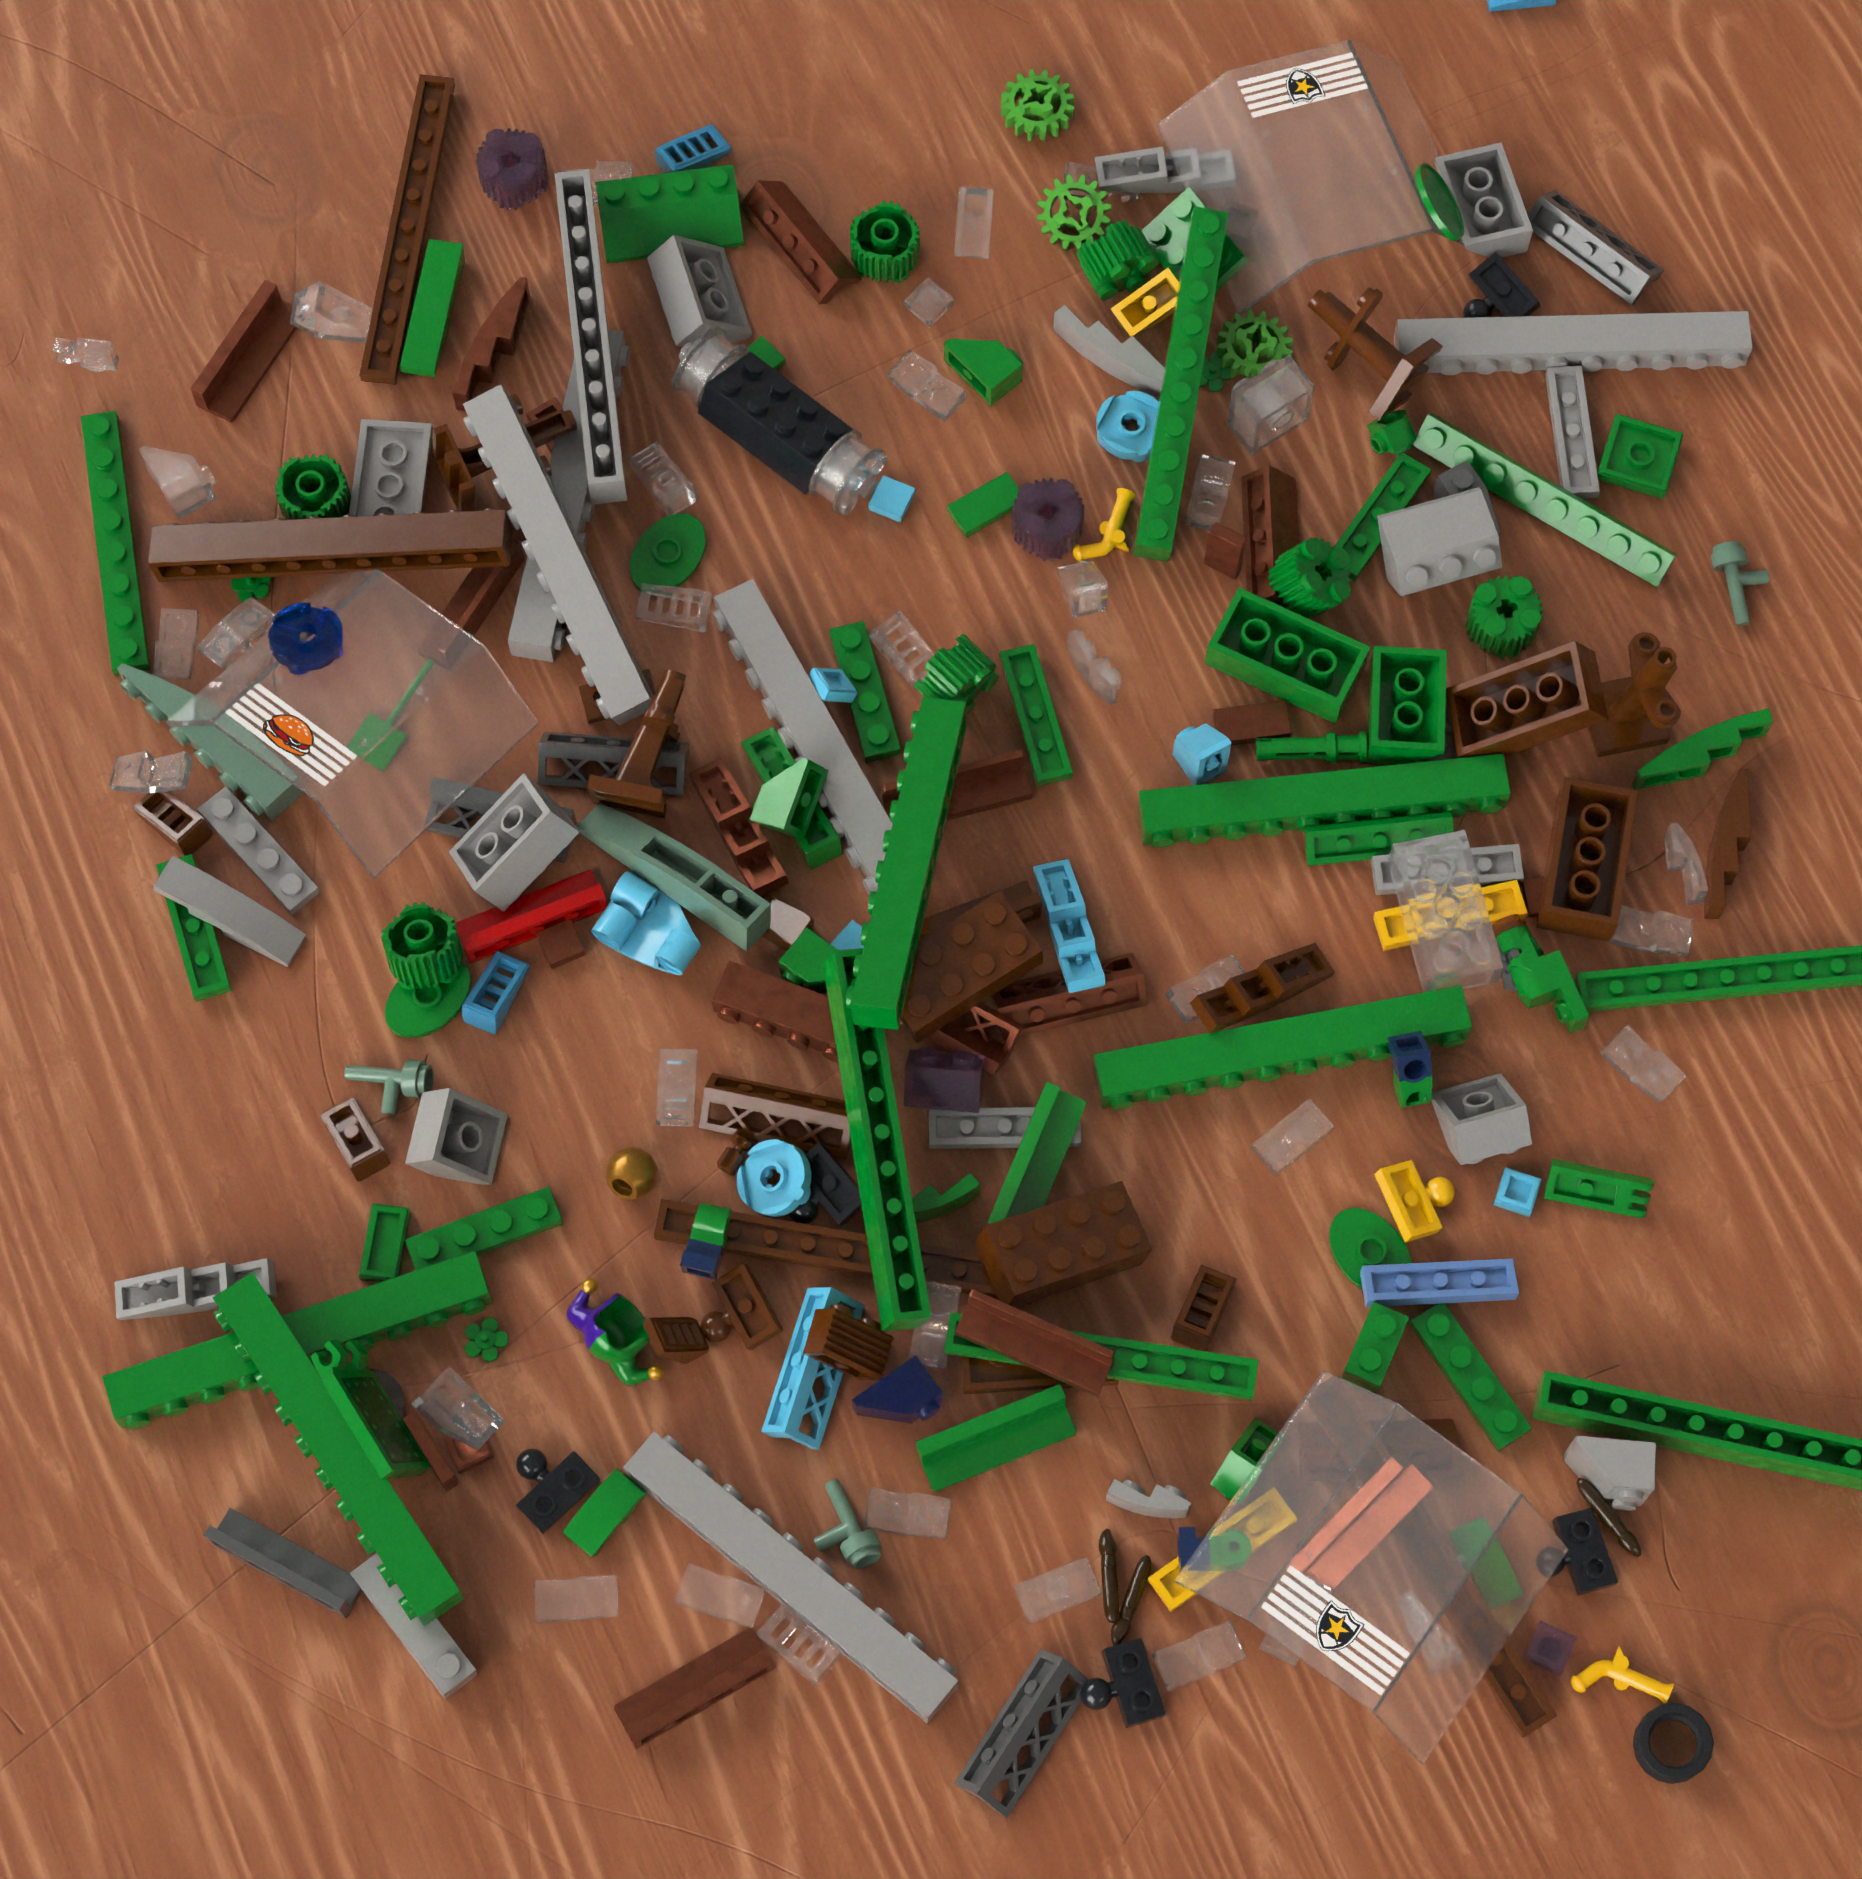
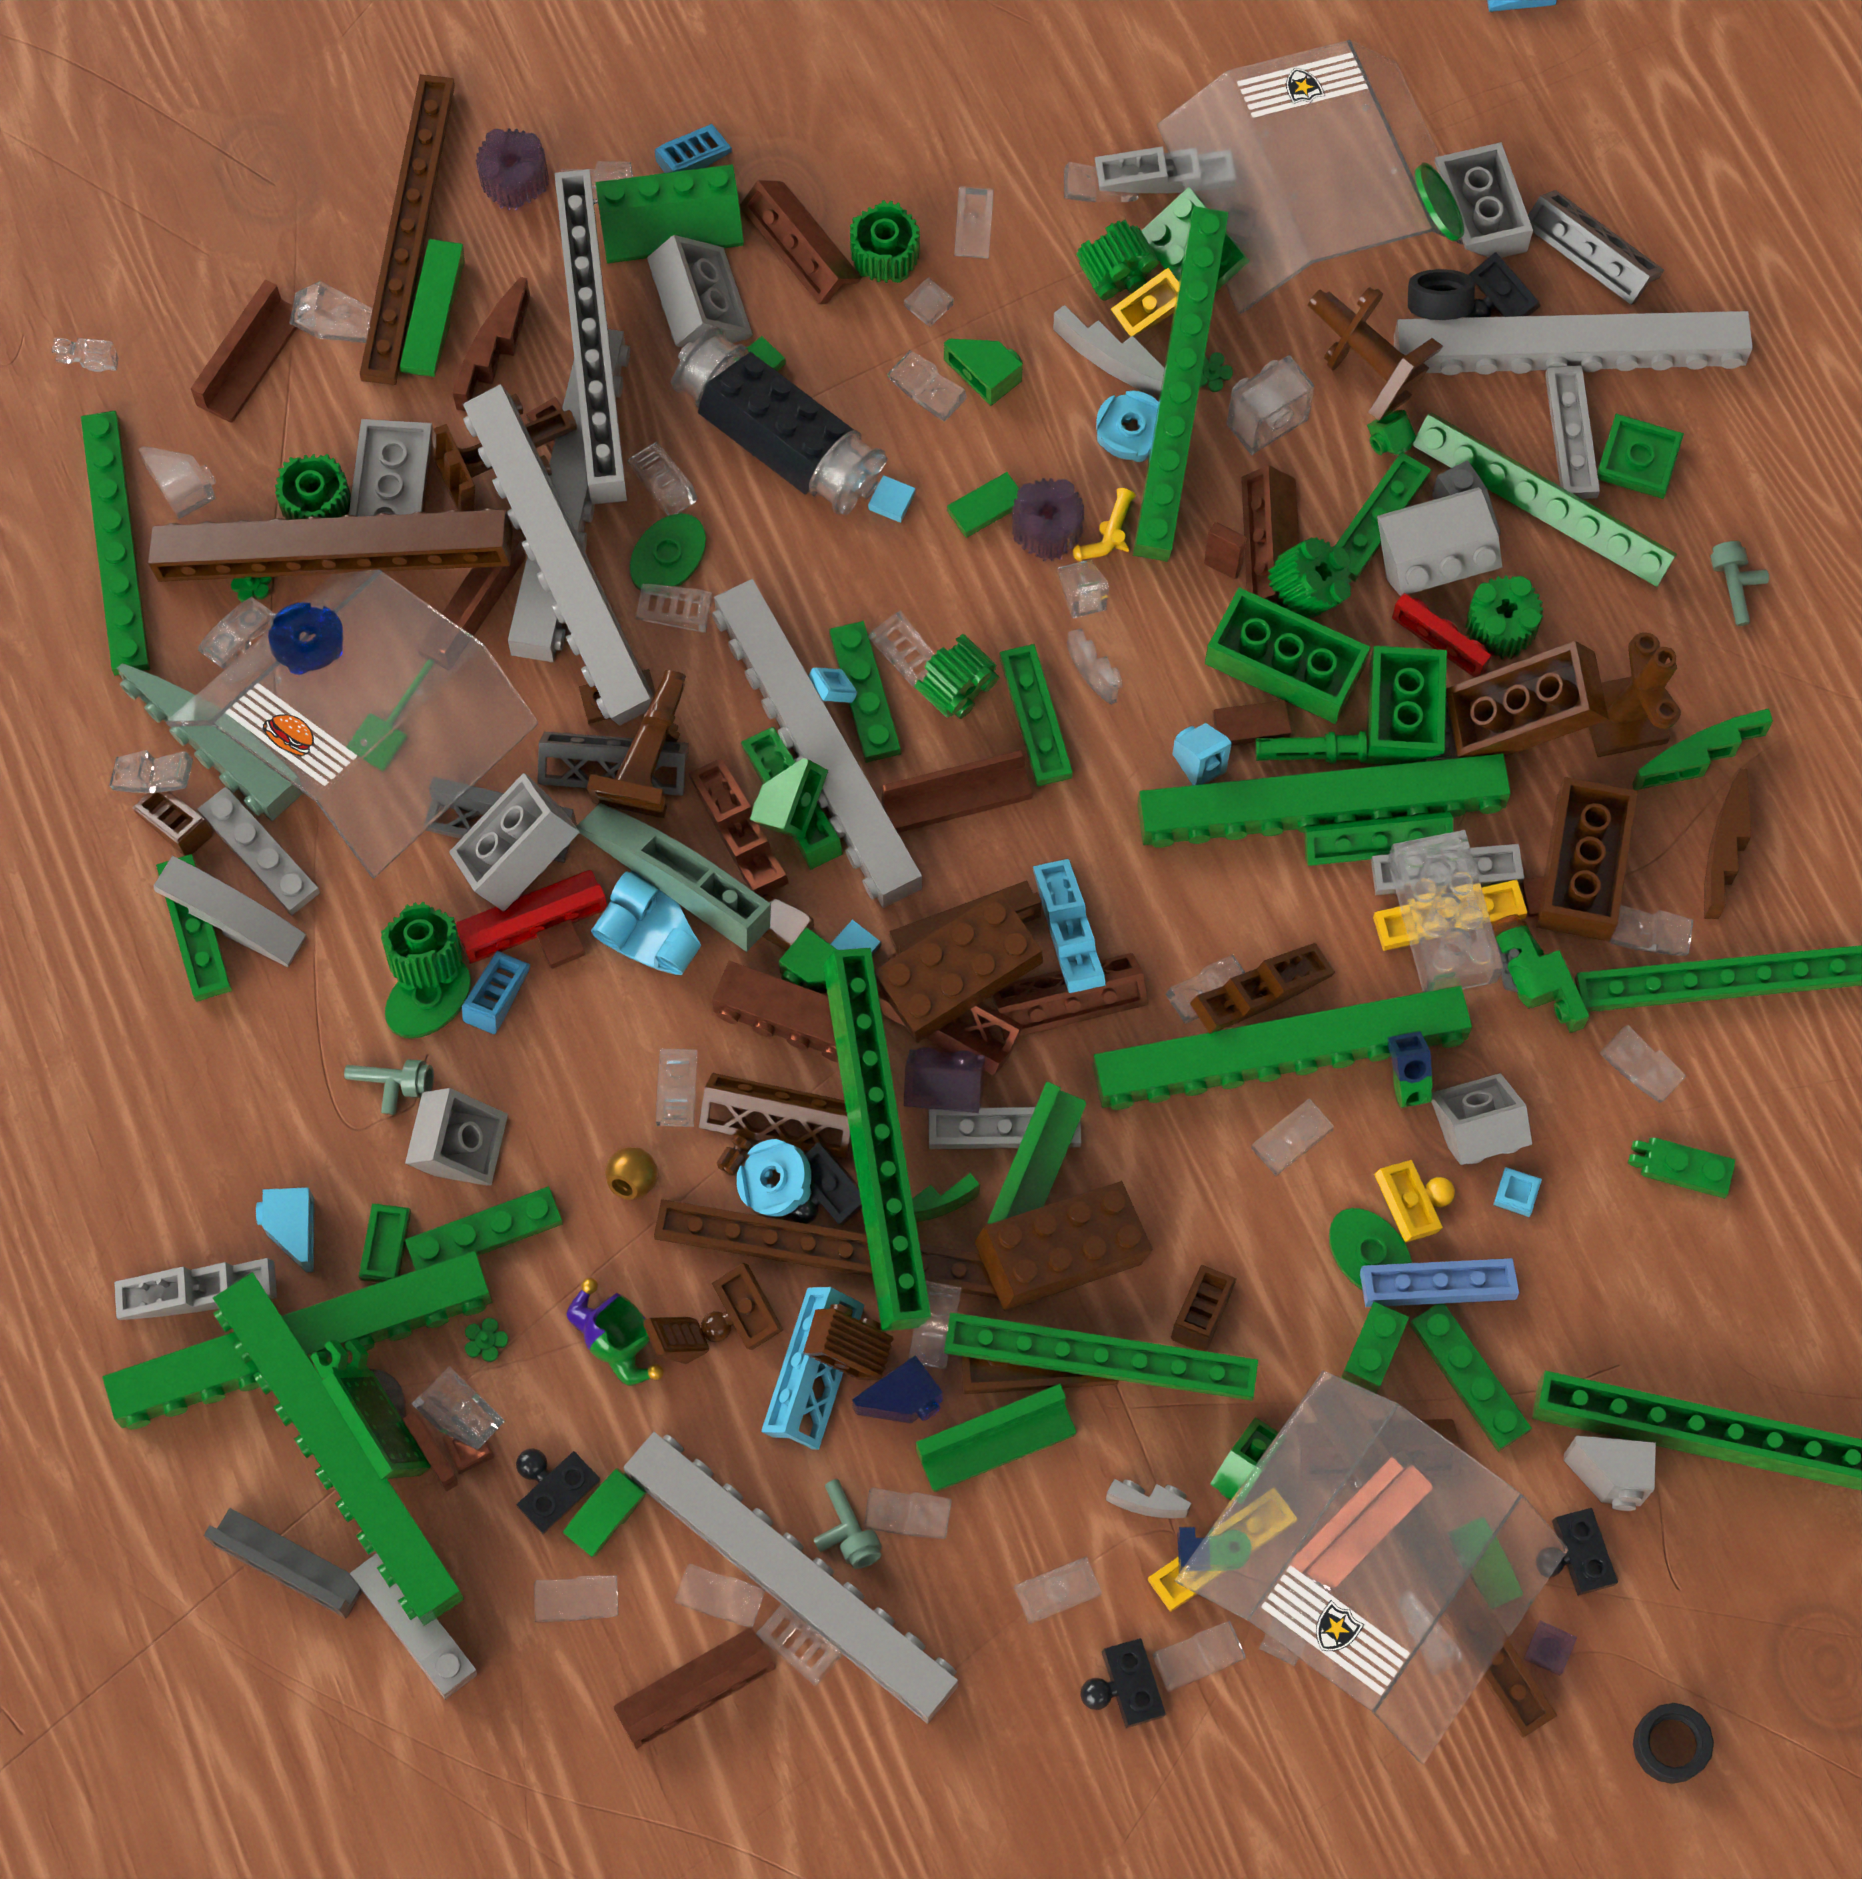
(176, 643): clear slope -> none
(289, 1222): none -> medium azure slope
(355, 1139): reddish brown slope -> none
(706, 1241): leg -> none
(908, 865): green brick -> none
(1019, 1726): dark grey fence -> none
(1035, 1343): copper panel -> none
(1038, 102): bright green gear -> none
(1089, 205): bright green gear -> none
(1108, 1549): dark brown piece -> none
(1131, 1600): dark brown piece -> none
(1209, 492): clear slope -> none
(1238, 338): bright green gear -> none
(1441, 294): none -> black tyre
(1441, 635): none -> red plate
(1598, 1188): green hinge -> none
(1609, 1518): dark brown piece -> none
(1622, 1677): yellow piece -> none
(1683, 856): clear slope -> none
(1683, 1166): none -> green hinge

